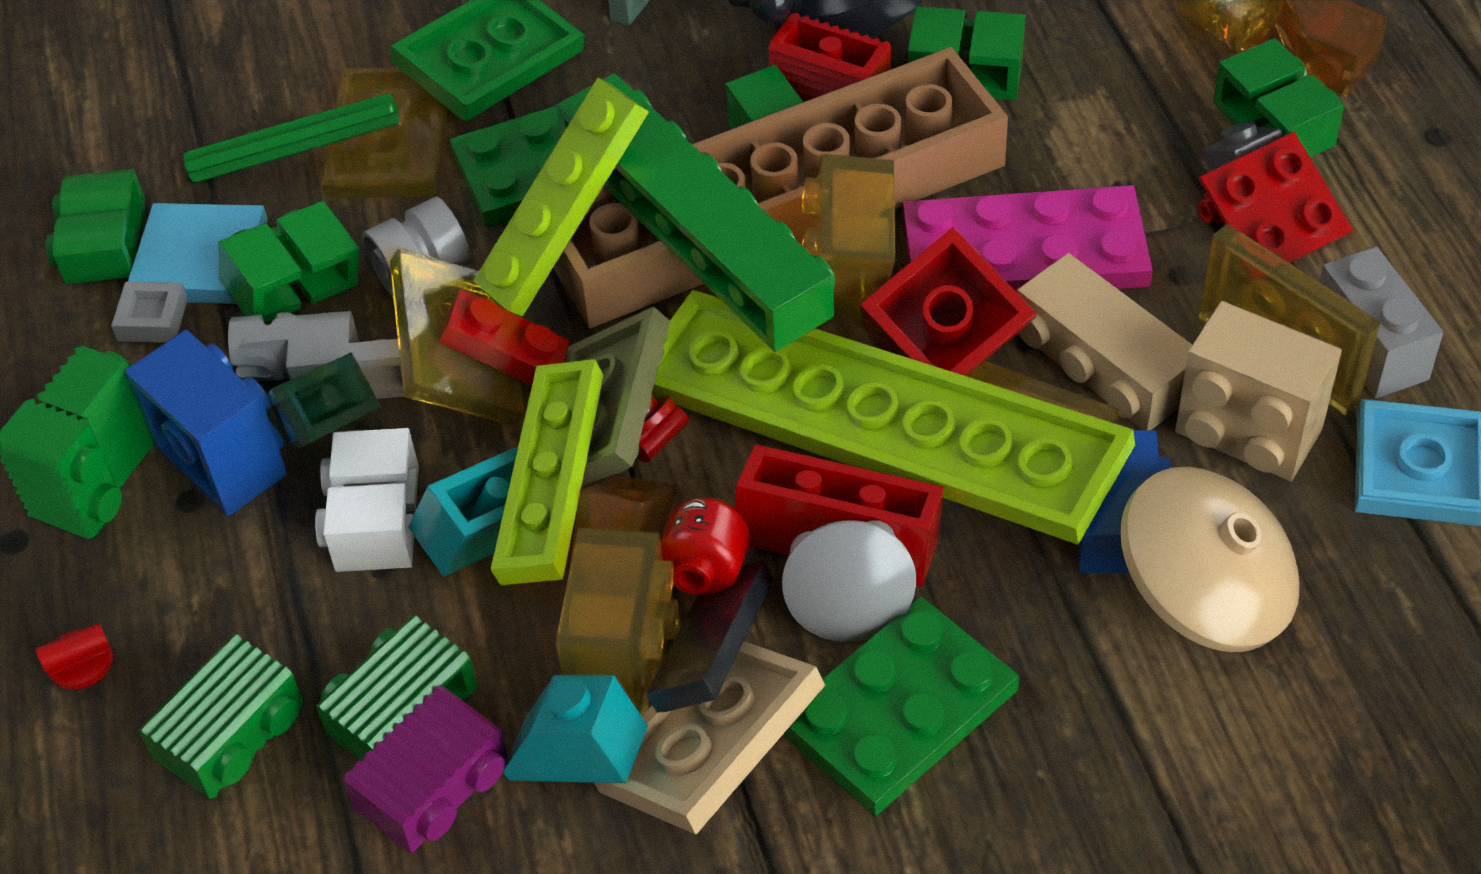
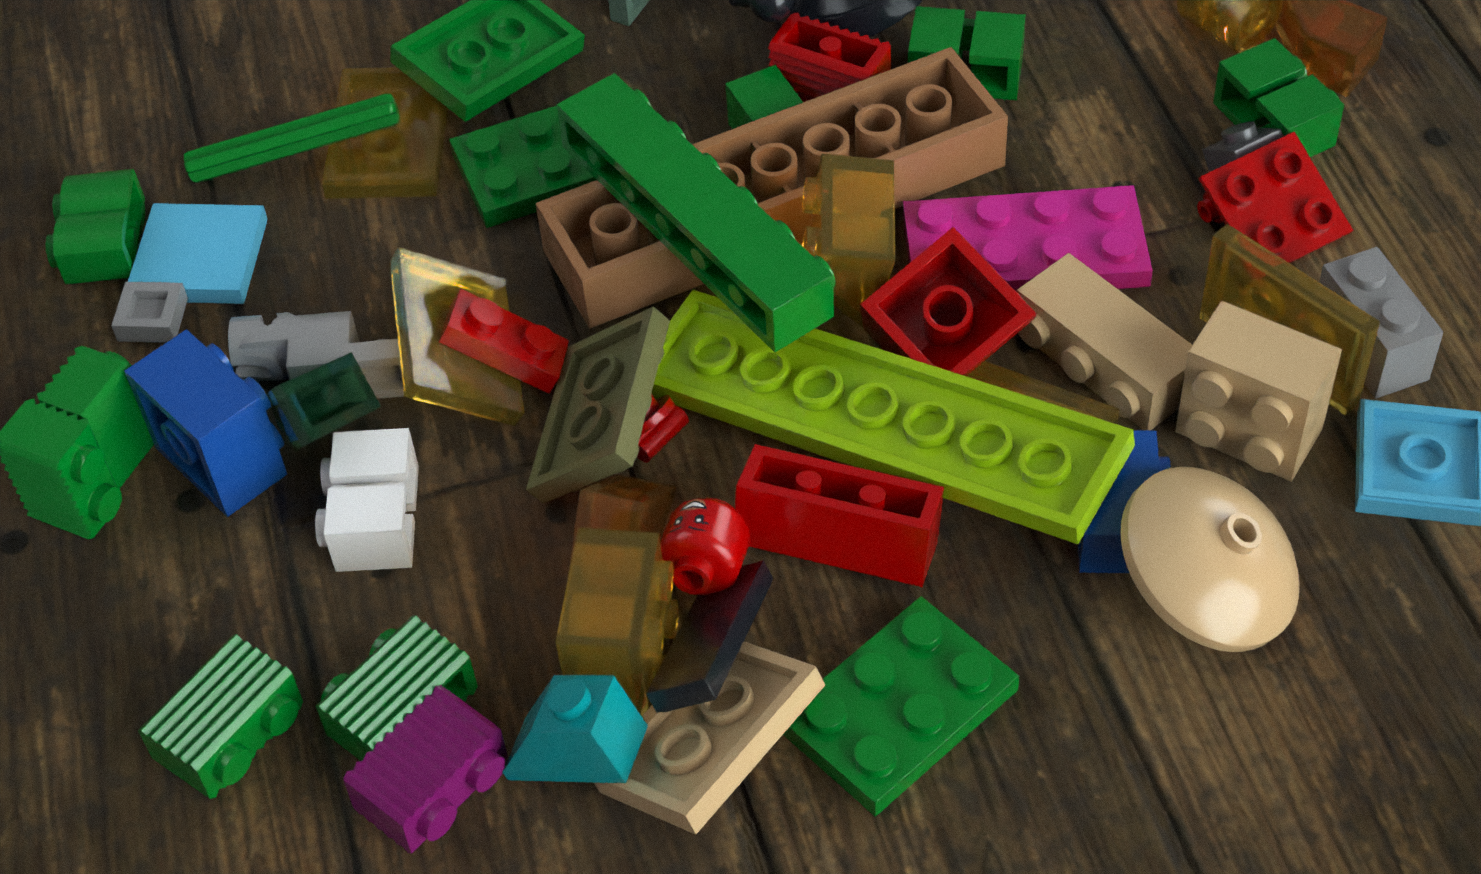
(77, 658): red plate -> none
(302, 248): green piece -> none
(426, 230): light grey wheel -> none
(464, 513): teal slope -> none
(548, 473): lime plate -> none
(560, 196): lime plate -> none
(848, 579): light grey dish -> none

